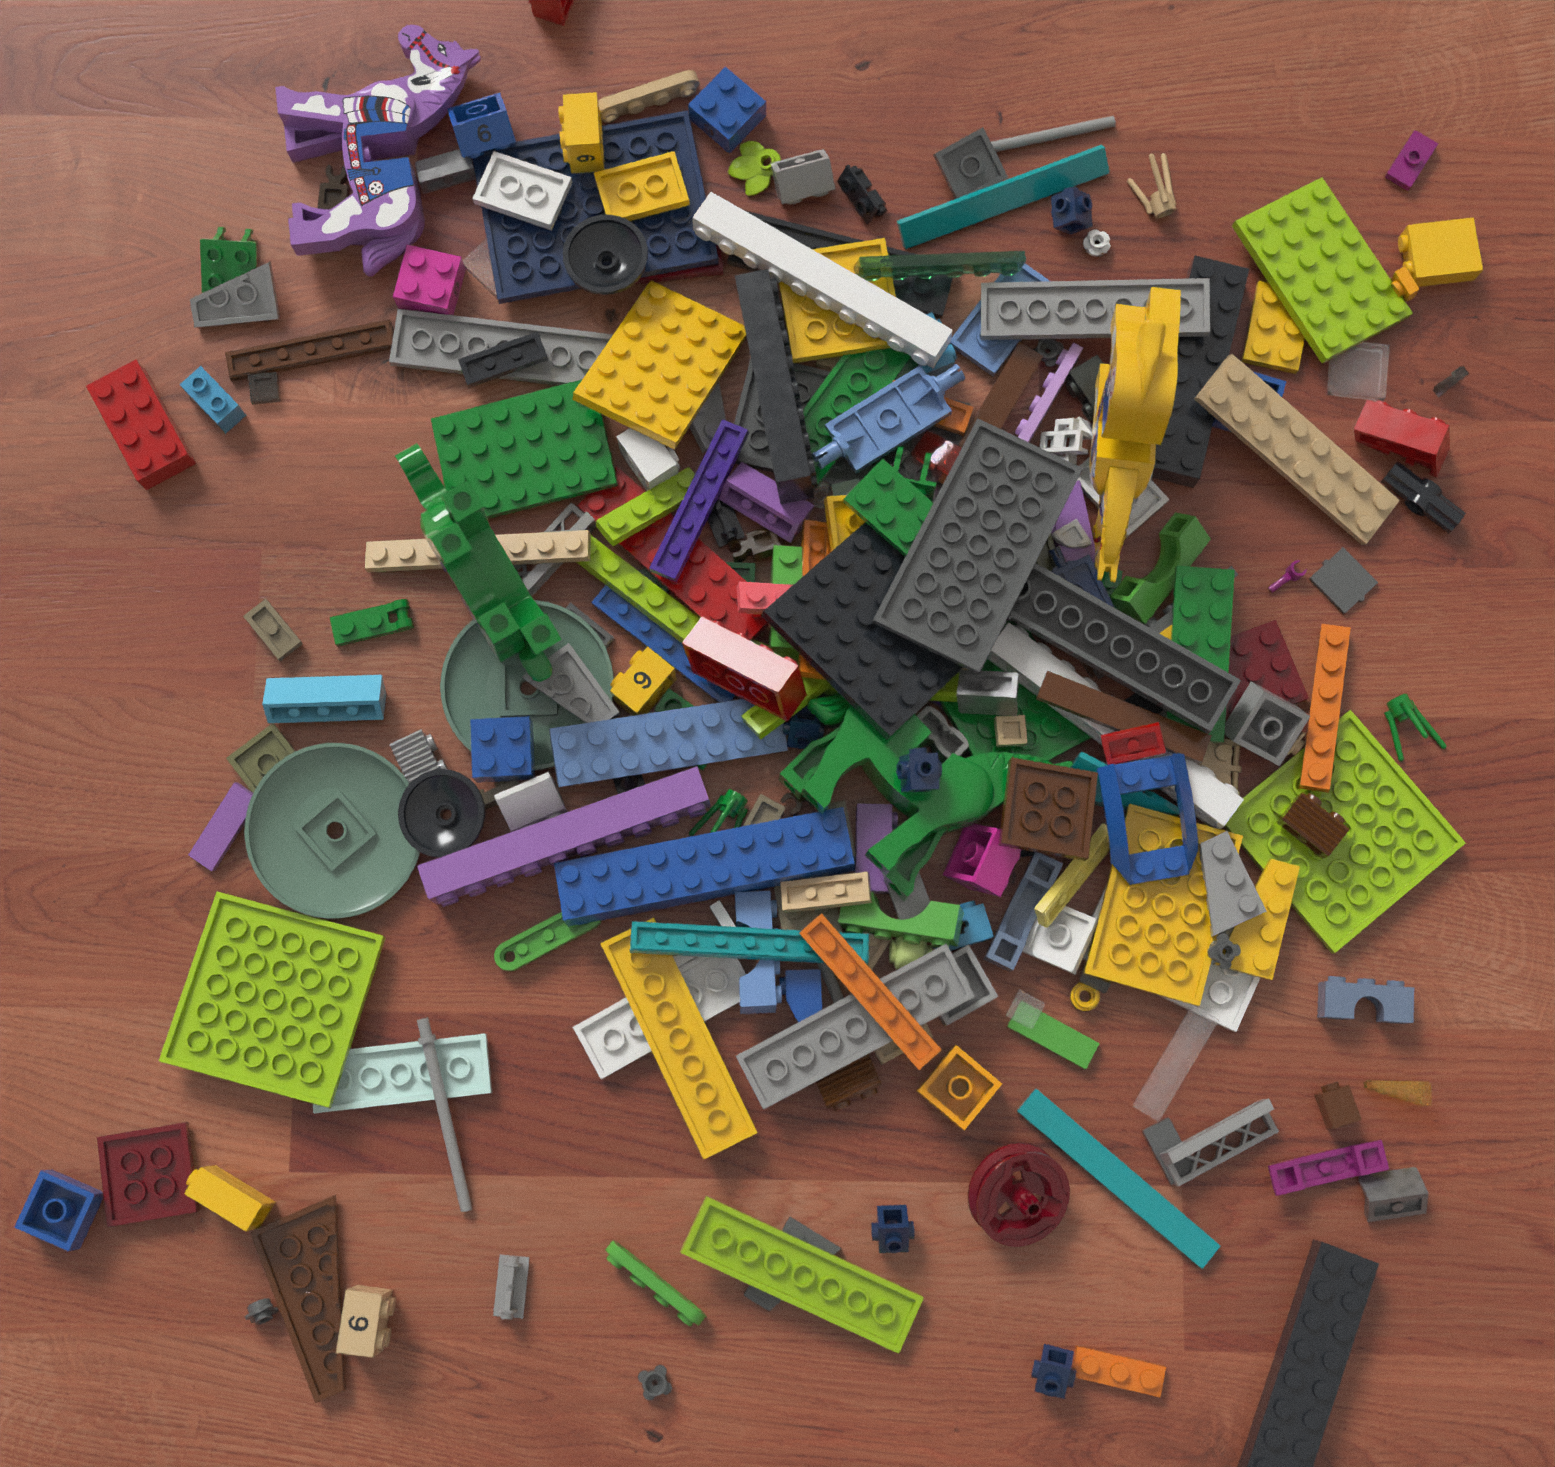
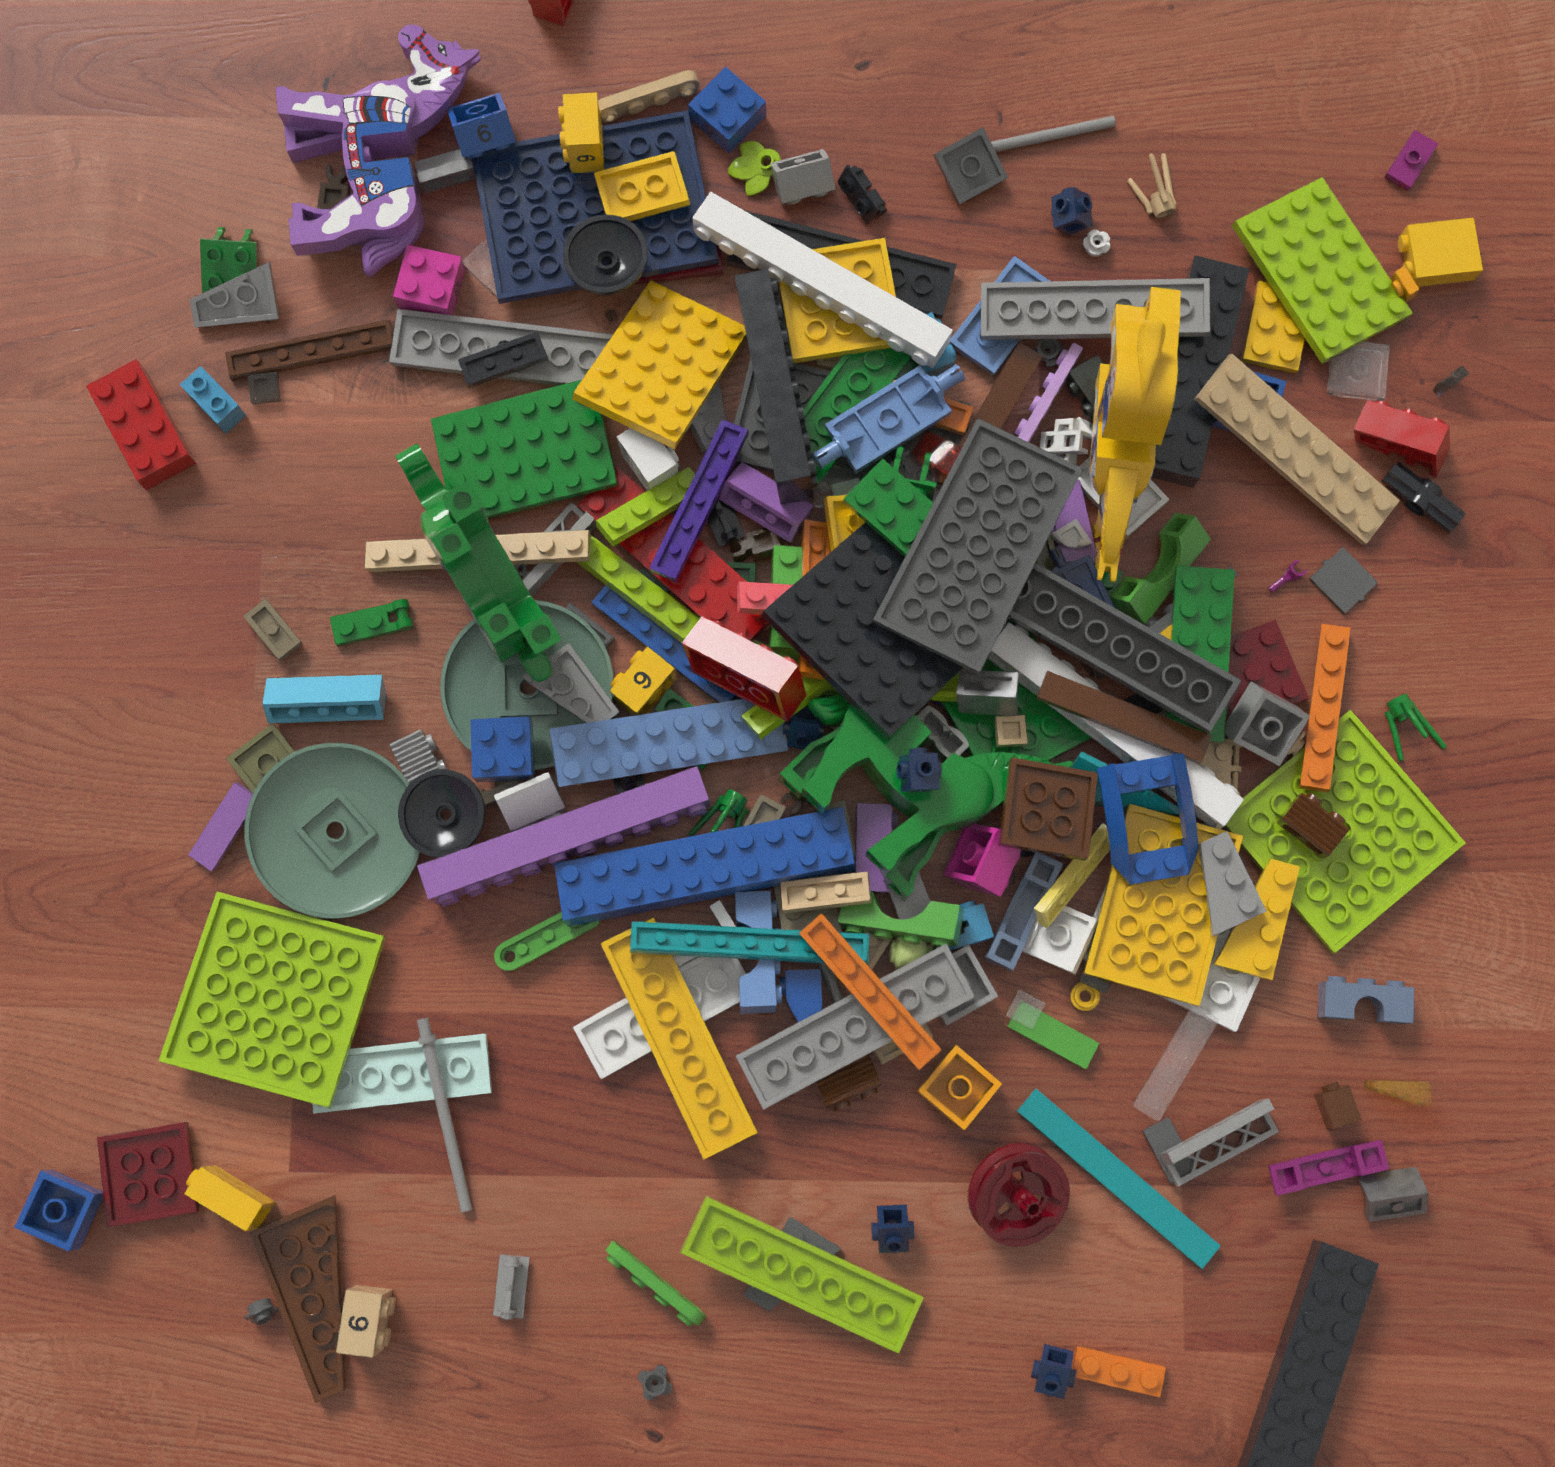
(522, 190): white plate -> none
(949, 264): clear green plate -> none
(1003, 196): teal tile -> none
(1133, 743): red plate -> none
(1216, 947): dark grey plate -> none

